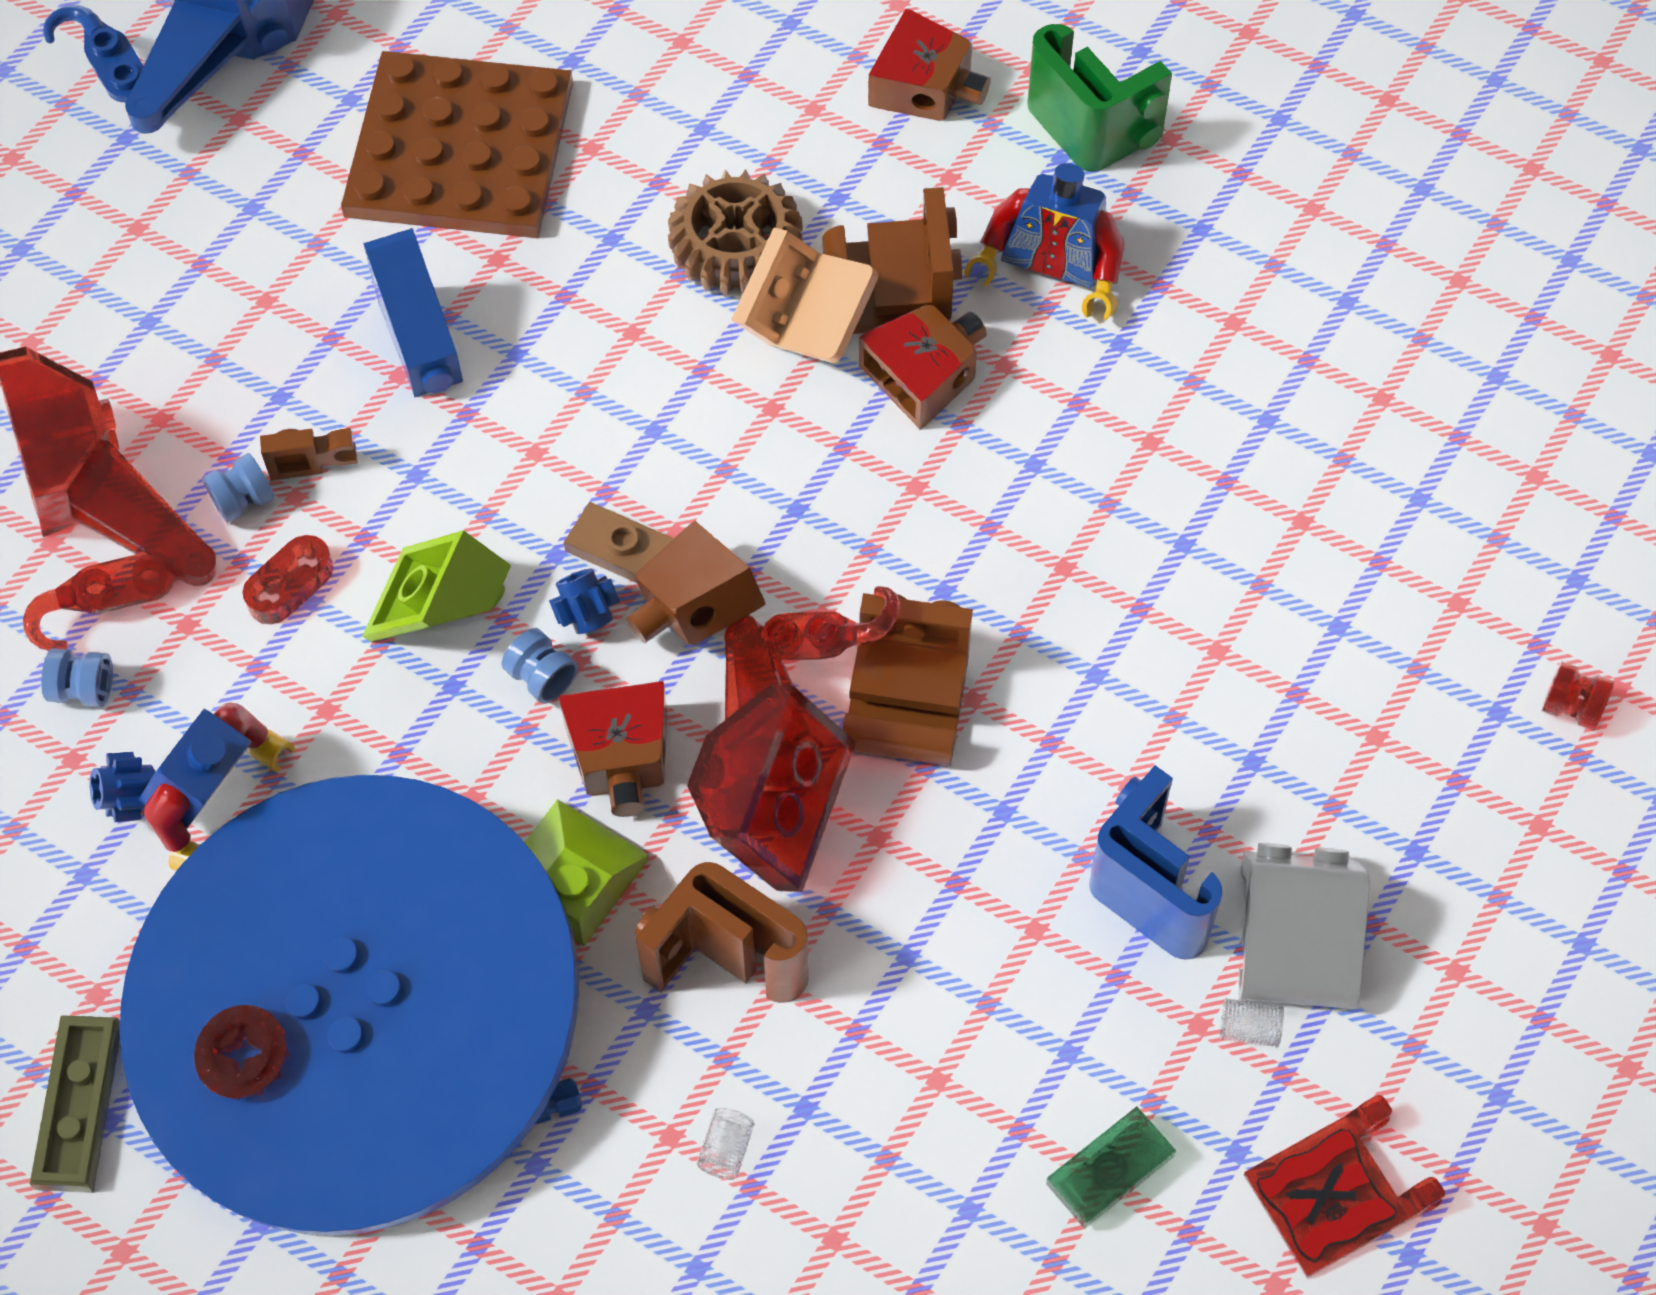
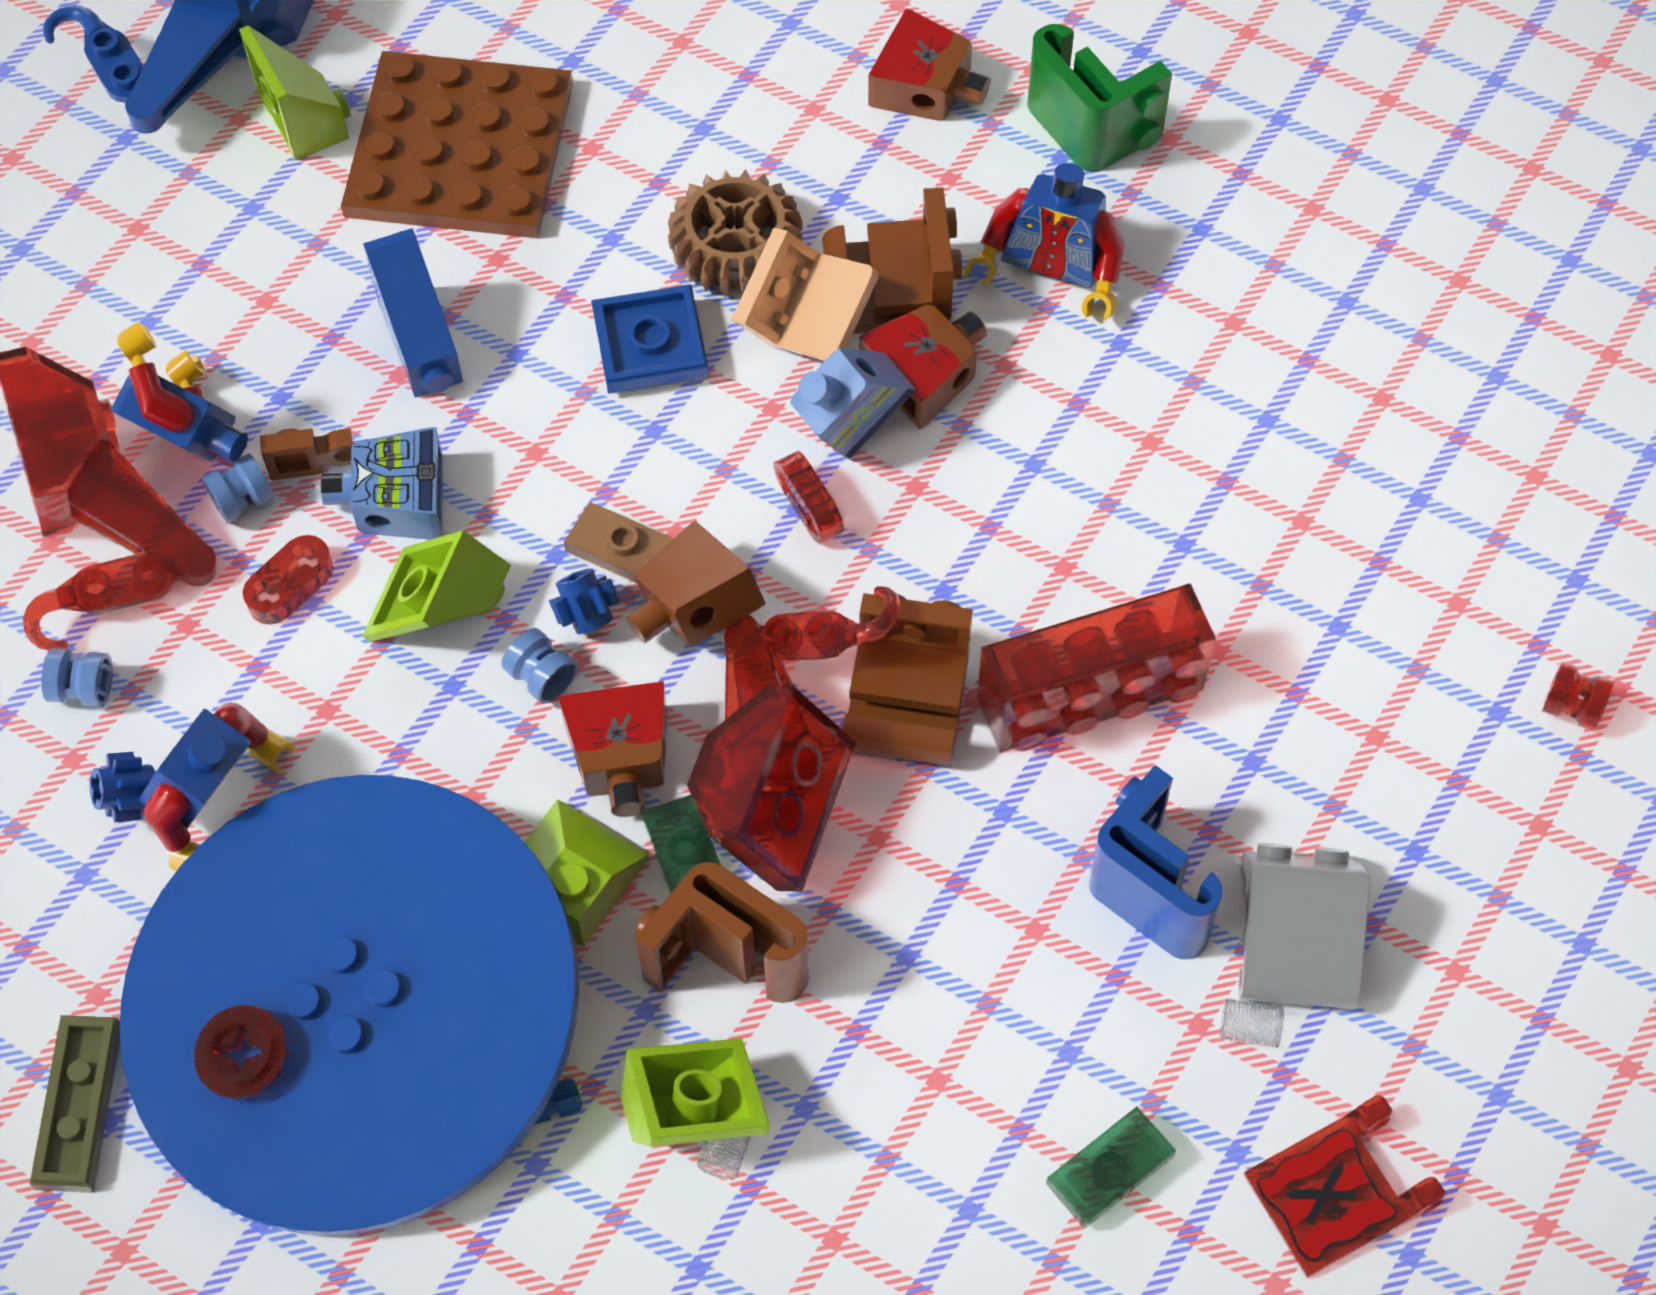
(177, 408): none -> torso
(295, 96): none -> lime slope
(393, 485): none -> medium blue torso
(650, 338): none -> blue plate
(678, 838): none -> clear green plate
(691, 1093): none -> lime slope
(808, 497): none -> clear red beam
(851, 397): none -> medium blue torso
(1095, 668): none -> clear red brick

